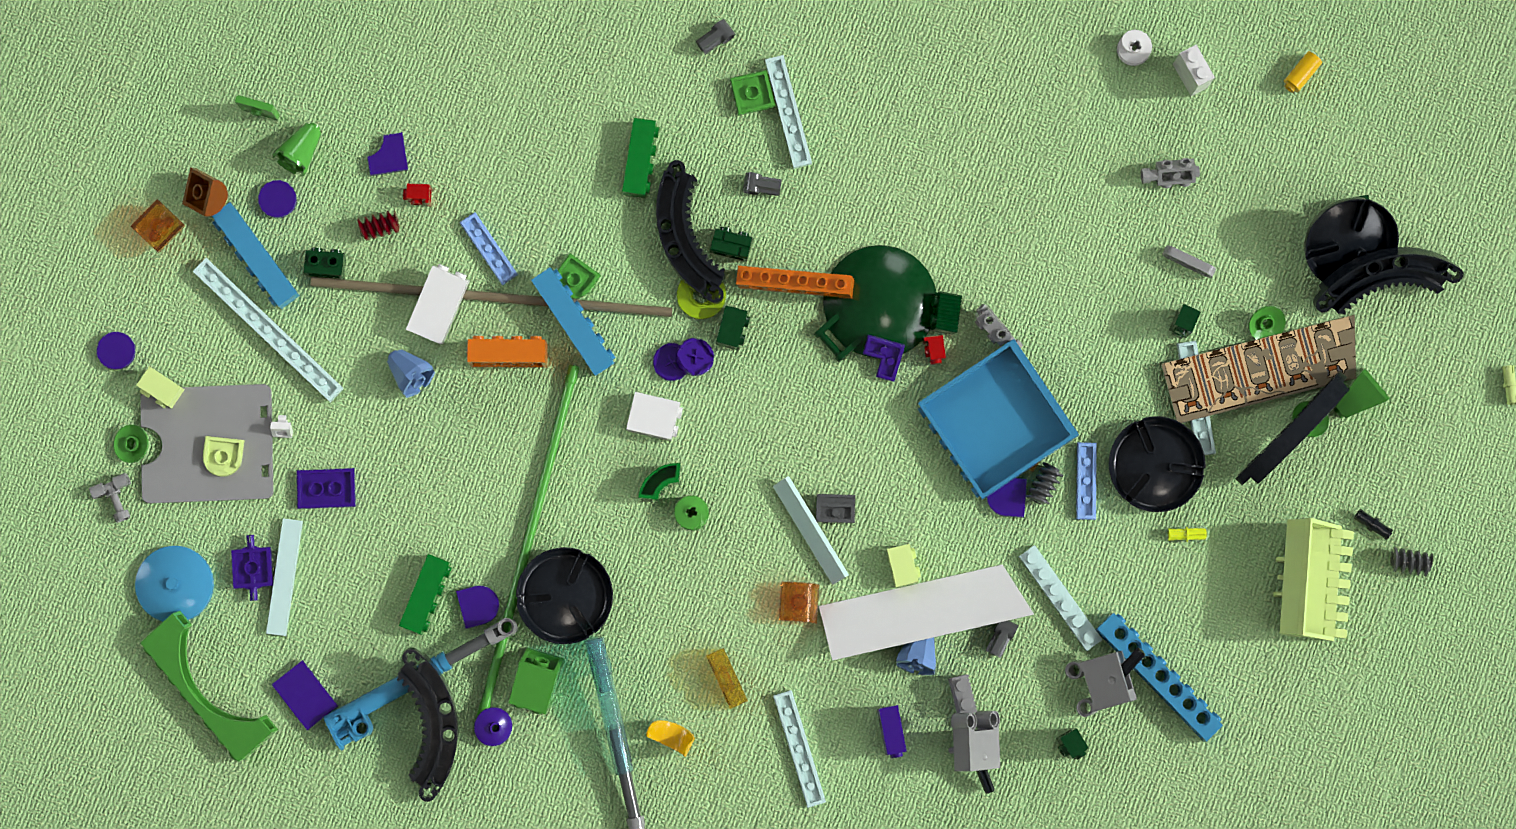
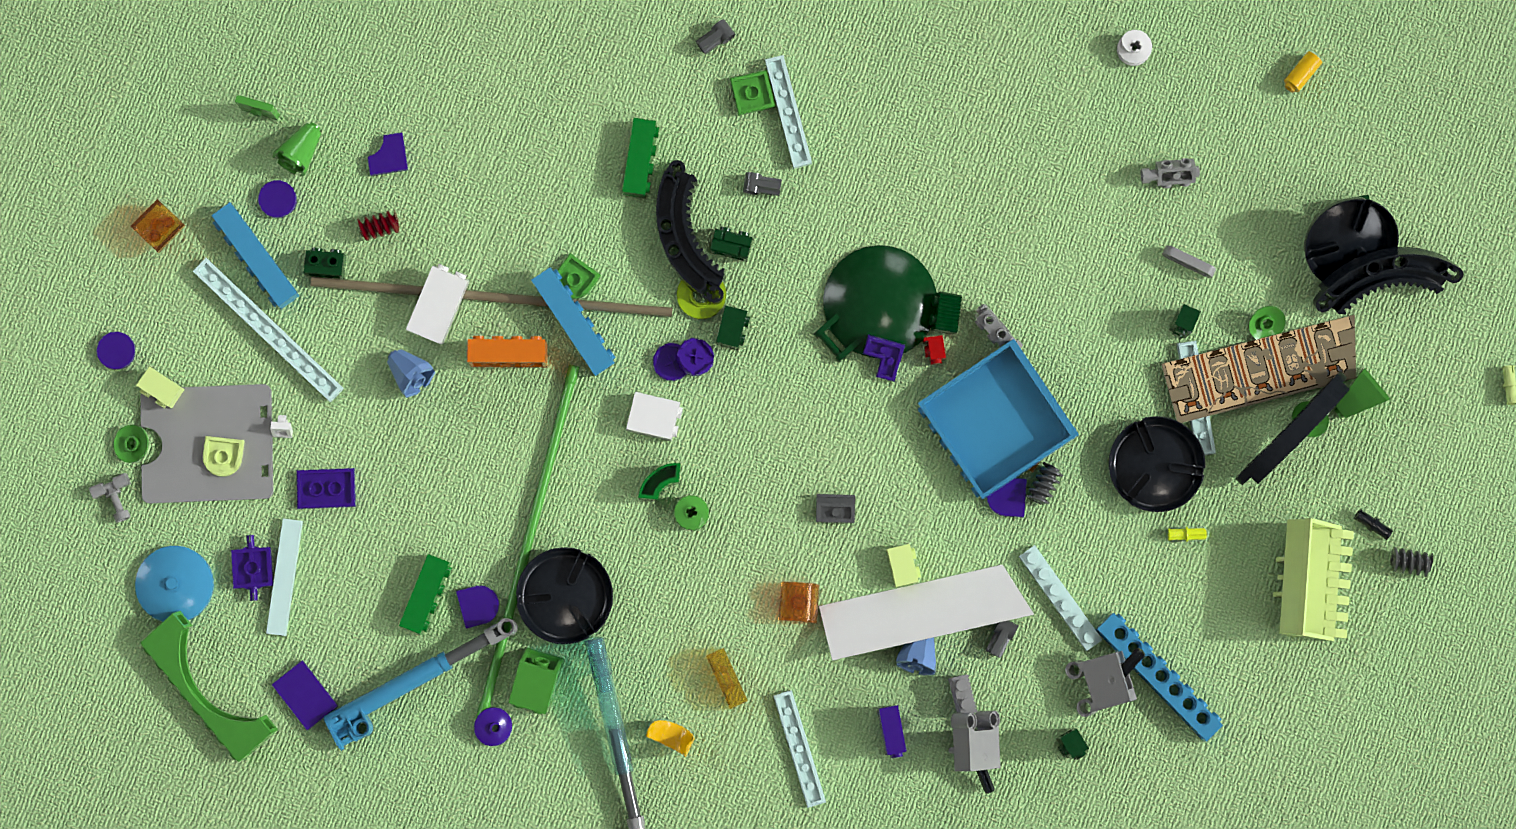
(204, 193): dark orange brick -> none
(418, 194): red brick -> none
(436, 750): black gear -> none
(488, 248): light blue tile -> none
(795, 281): orange brick -> none
(810, 530): light aqua tile -> none
(1086, 481): light blue tile -> none
(1193, 70): white brick -> none

